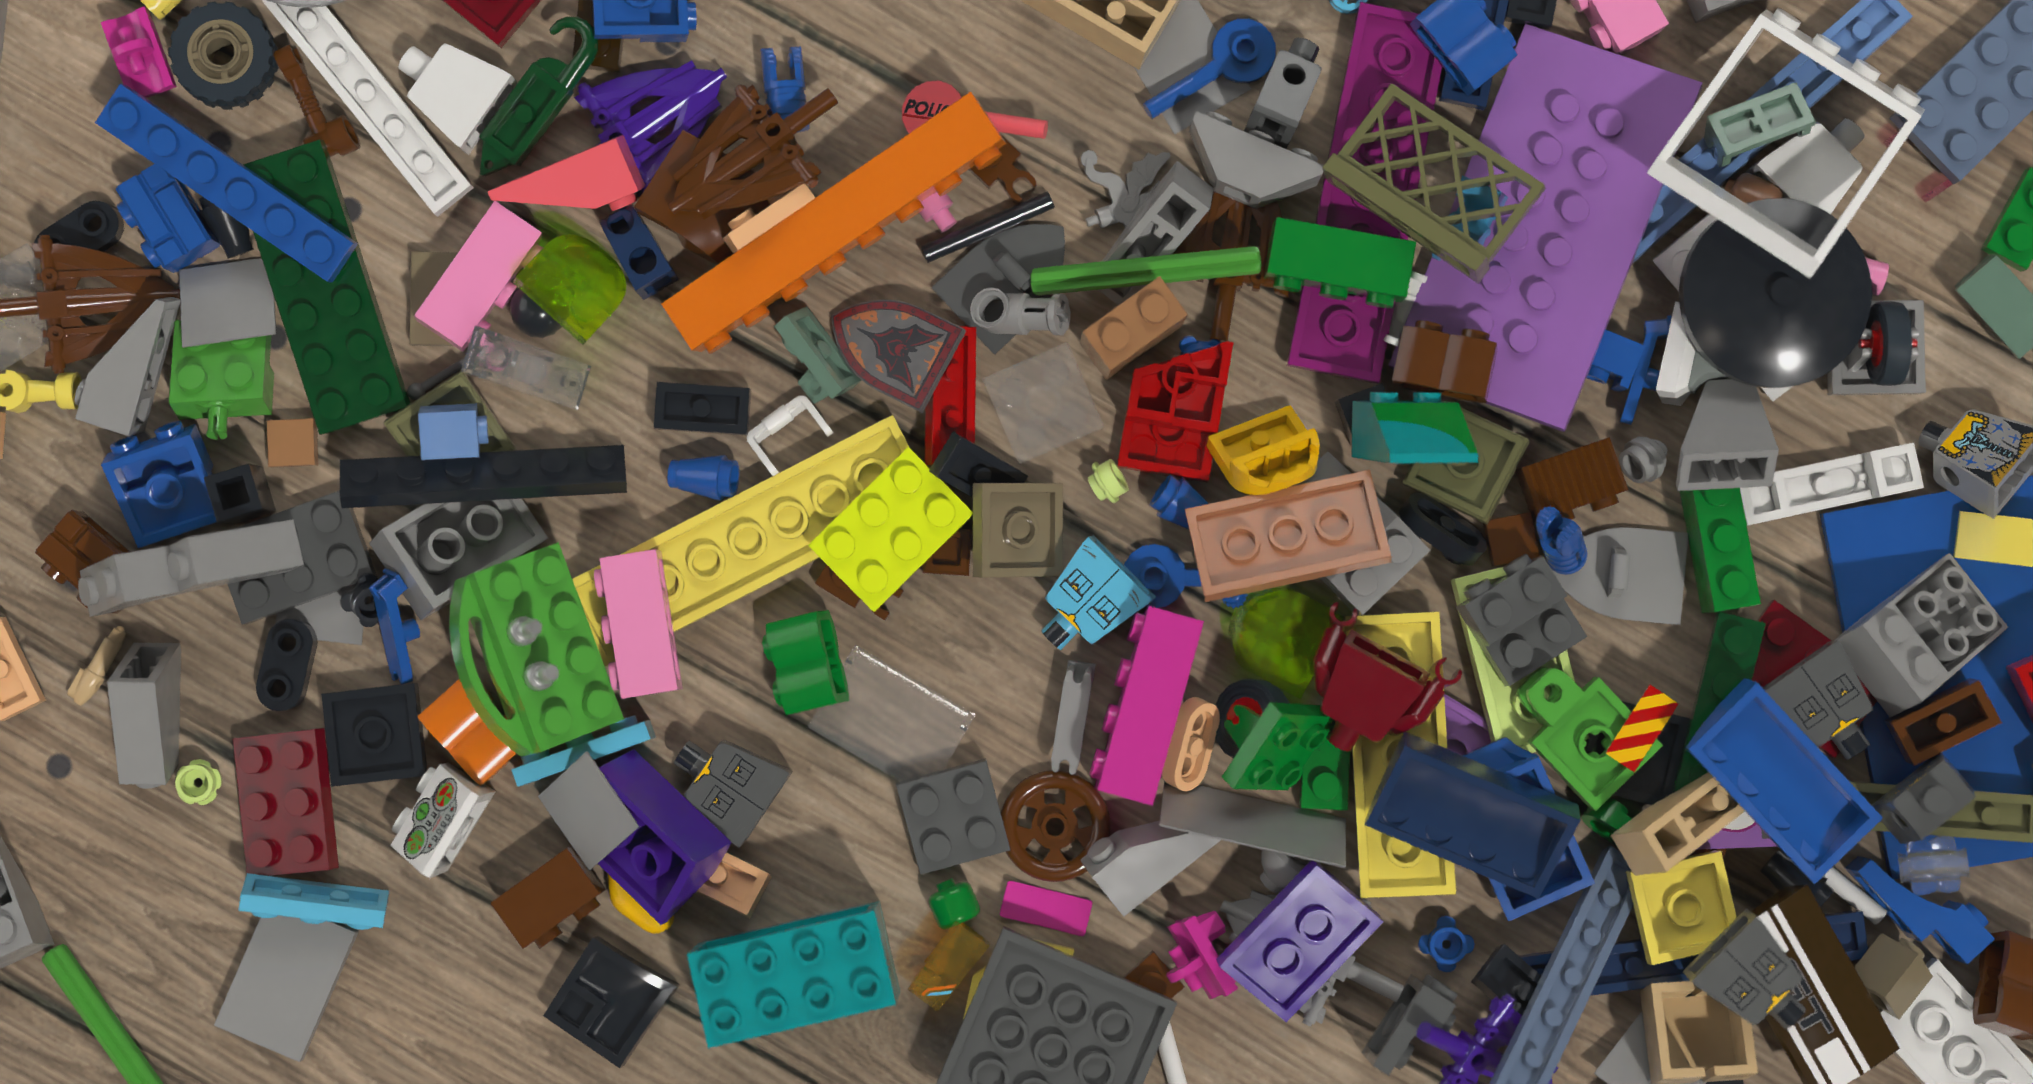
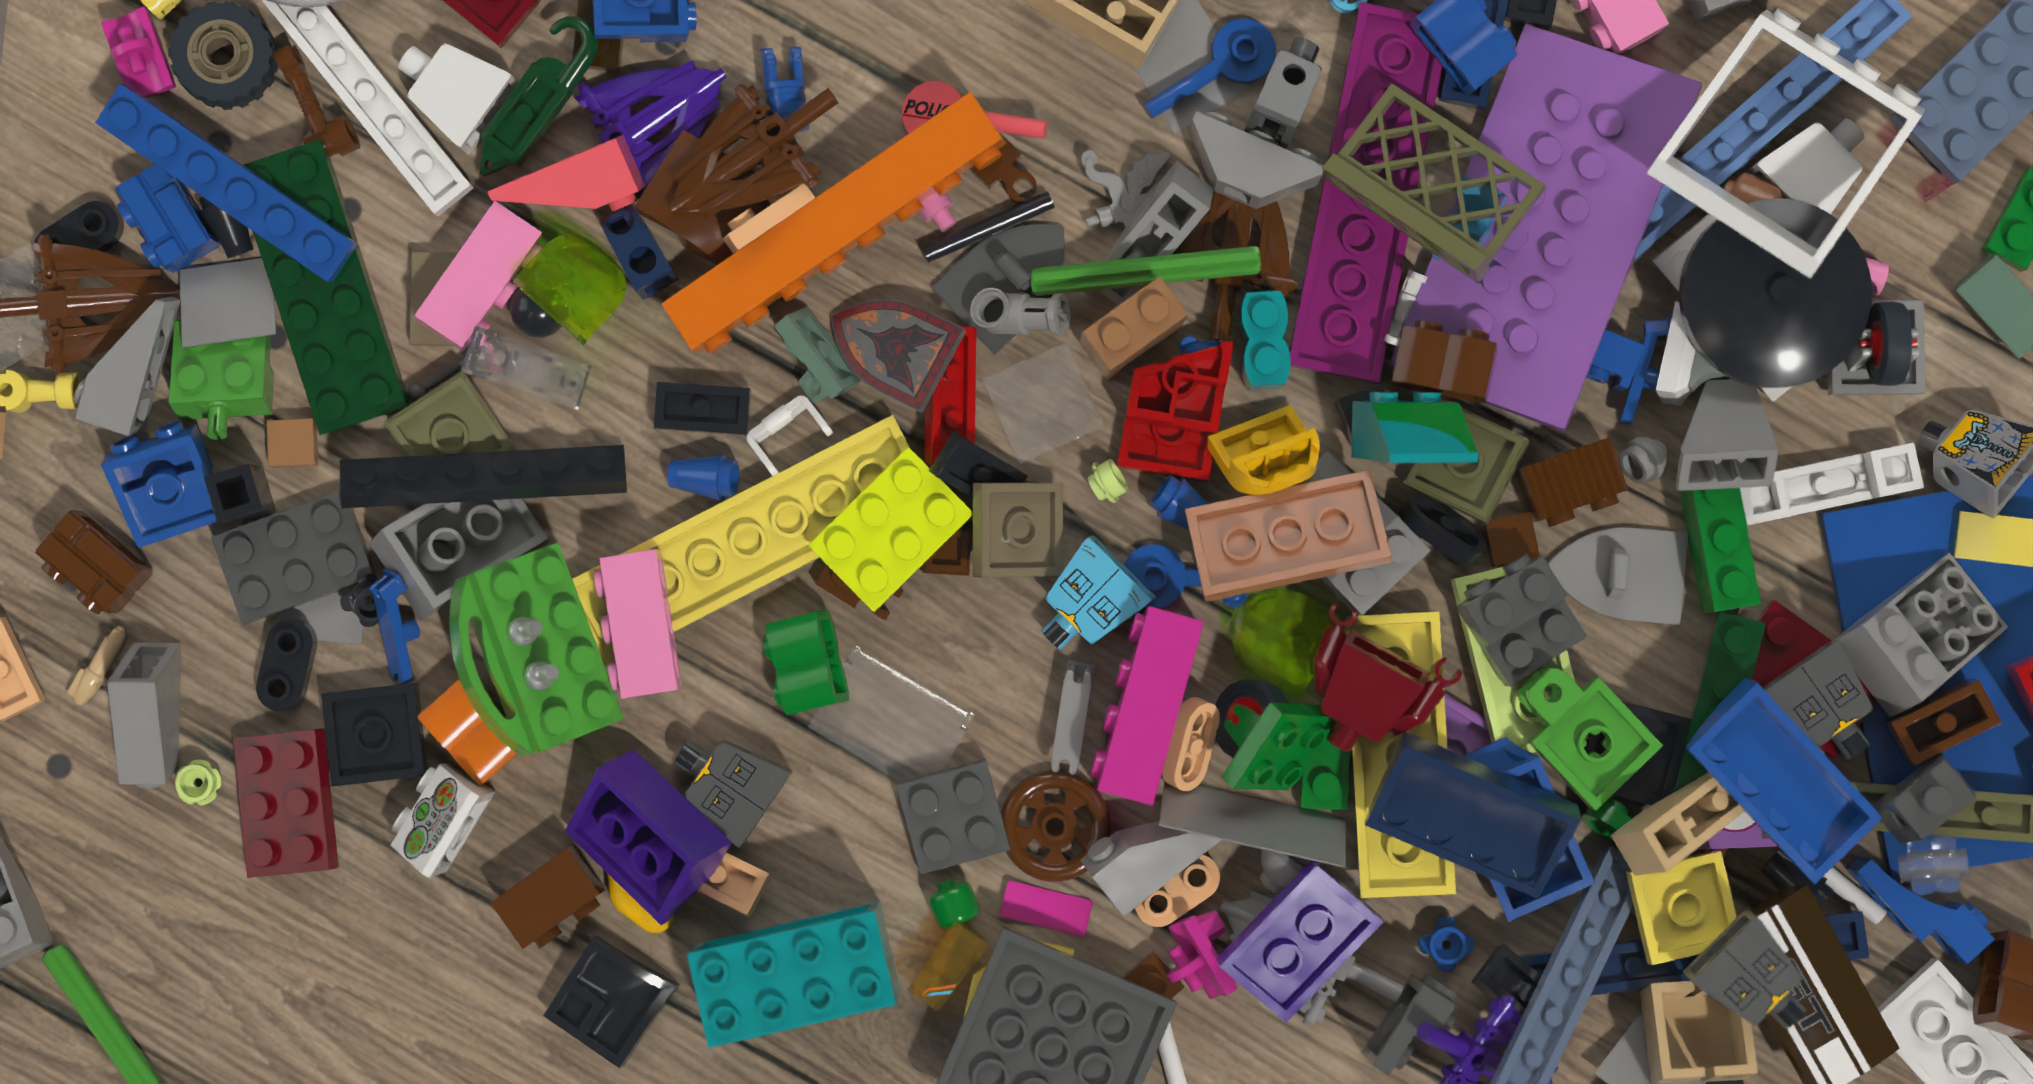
(189, 566): light grey arch -> none
(285, 983): light grey tile -> none
(314, 901): medium azure plate -> none
(451, 431): medium blue brick -> none
(588, 811): light grey piece -> none
(623, 735): medium azure plate -> none
(1180, 894): none -> light nougat plate
(1262, 325): none -> teal brick
(1339, 262): green brick -> none
(1564, 535): blue hinge -> none
(1642, 728): sticker -> none
(1758, 122): sand green hinge -> none
(1893, 974): dark tan brick -> none

